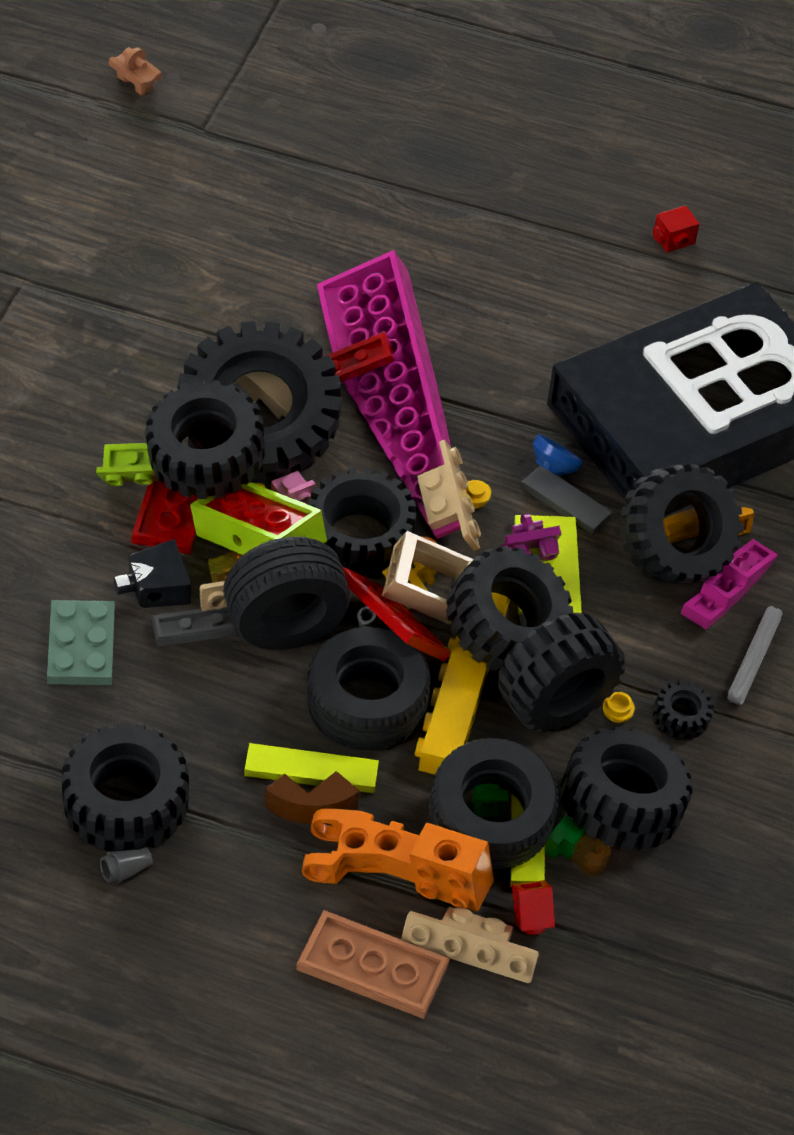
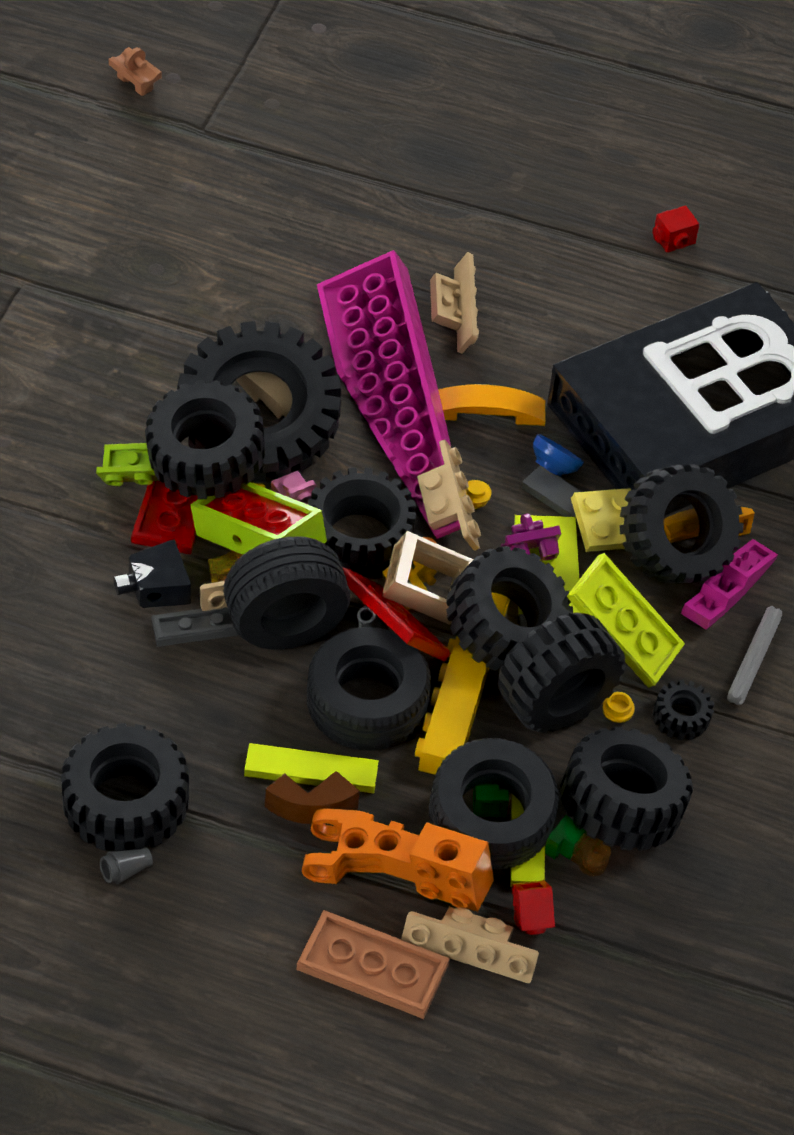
(81, 642): sand green plate -> none
(362, 357): red plate -> none
(455, 302): none -> tan bracket
(493, 401): none -> light orange slope
(600, 518): none -> light yellow plate
(628, 618): none -> neon yellow tile

